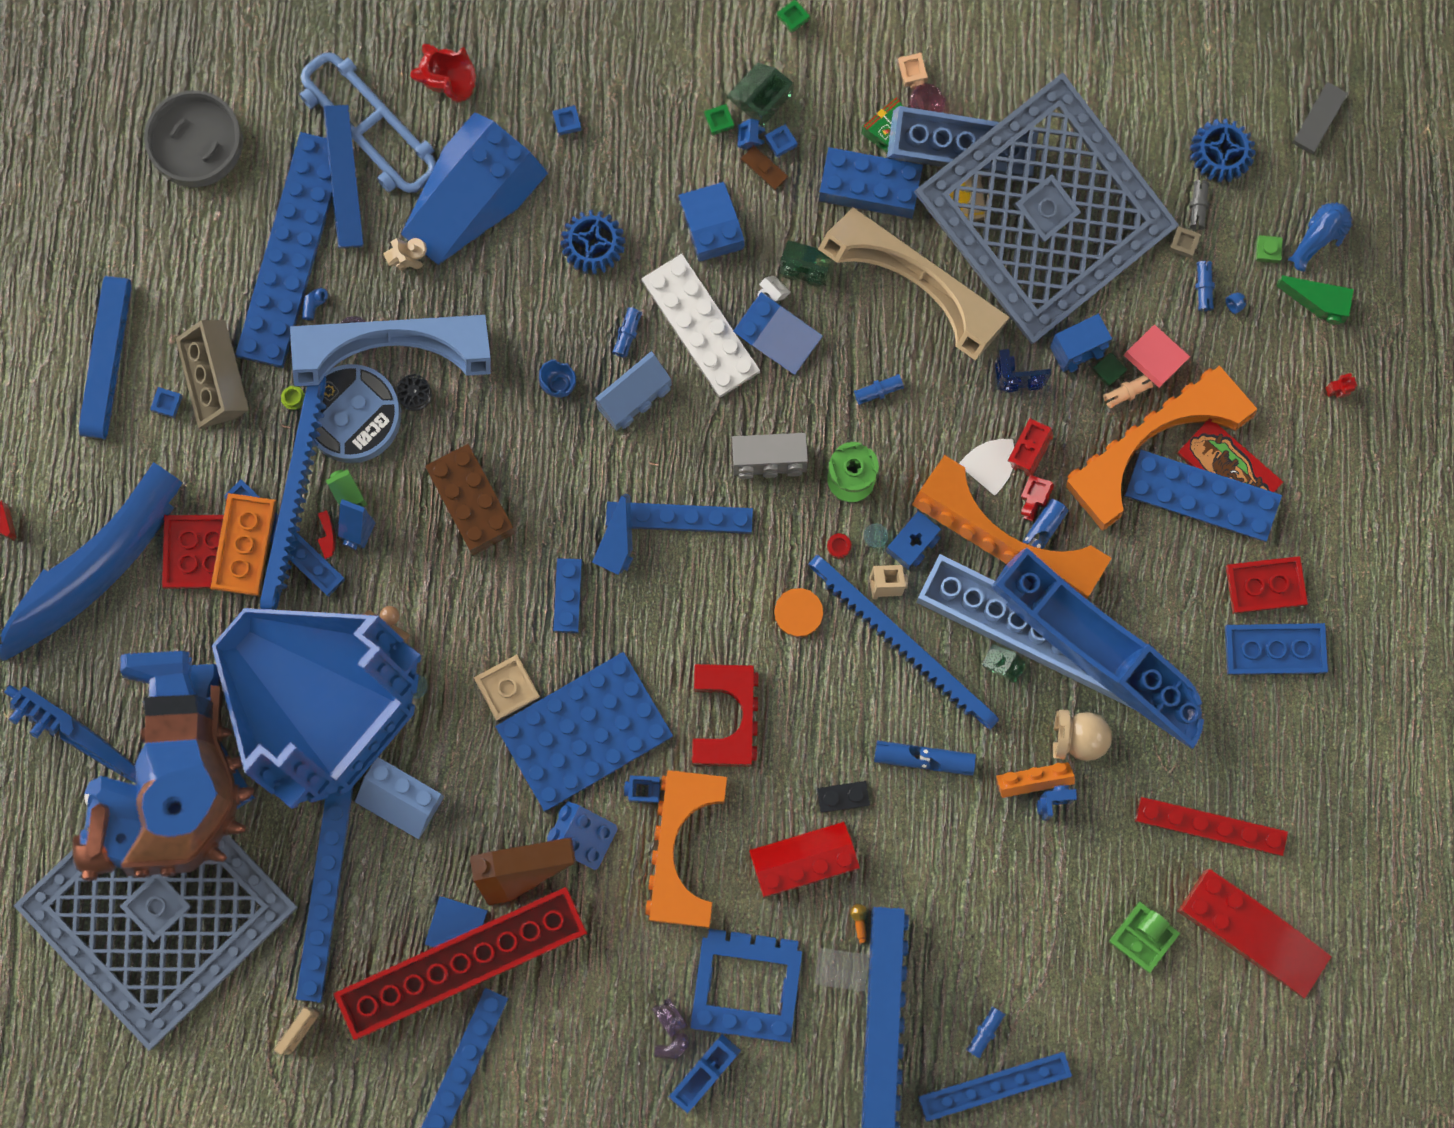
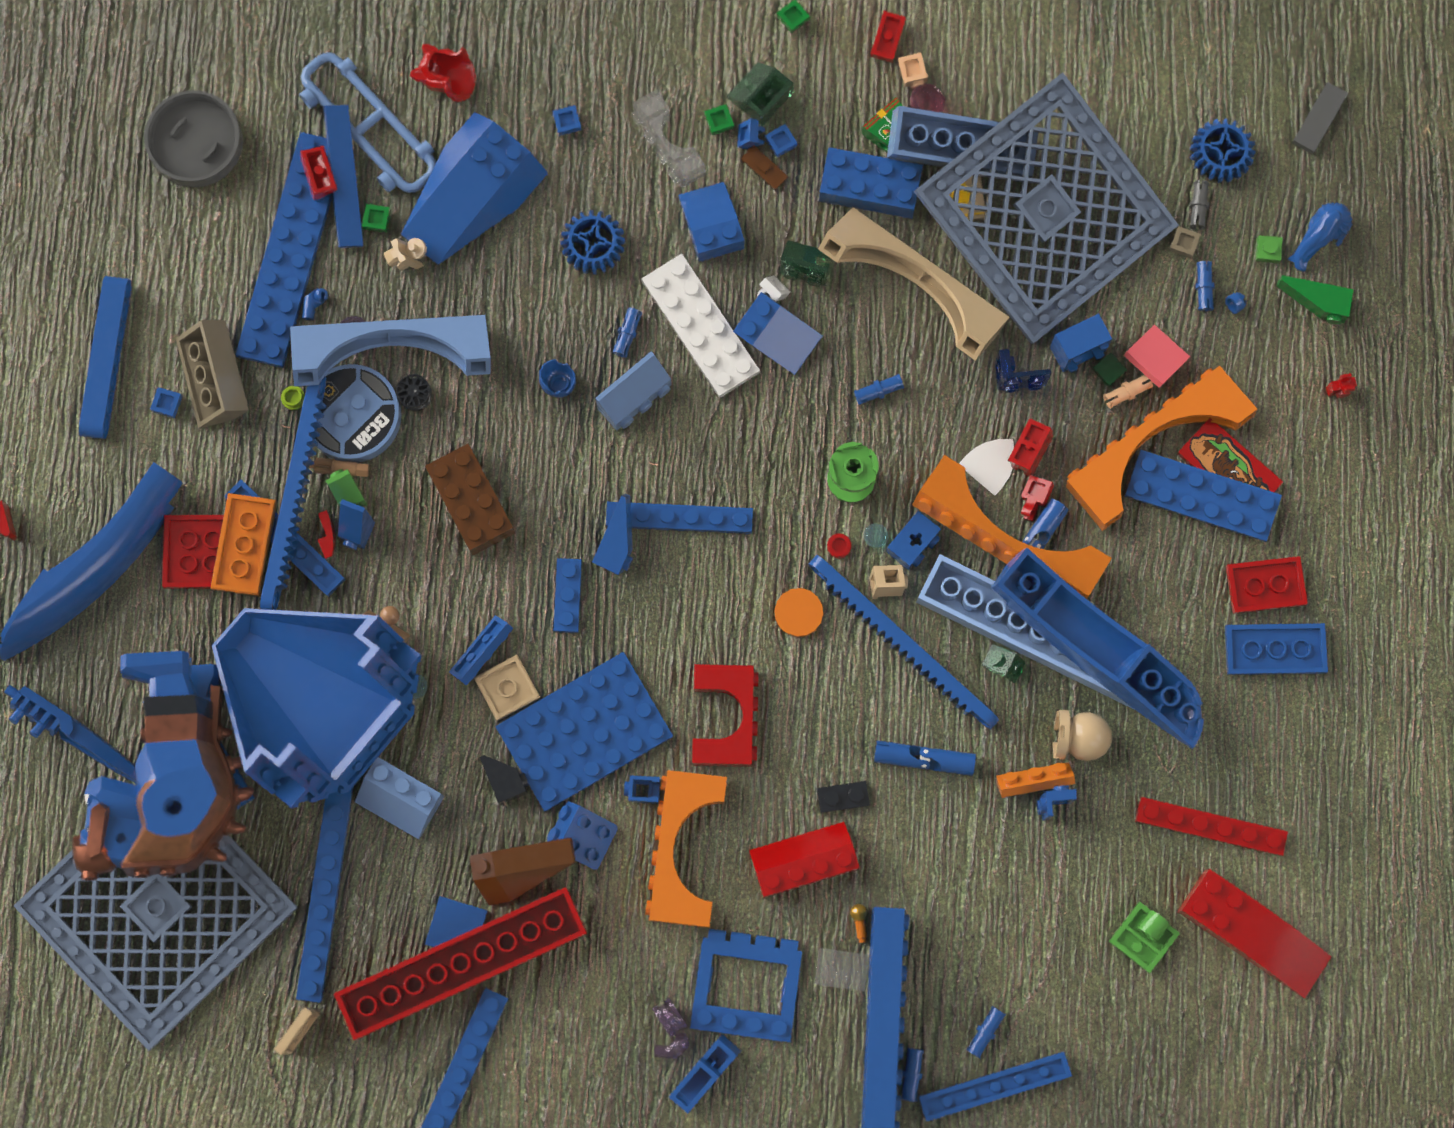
(318, 172): none -> red slope
(328, 466): none -> medium nougat piece
(376, 218): none -> green plate
(481, 650): none -> blue plate
(504, 780): none -> black slope
(683, 163): none -> clear arch
(769, 455): light grey brick -> none
(888, 36): none -> red plate
(912, 1074): none -> blue pin

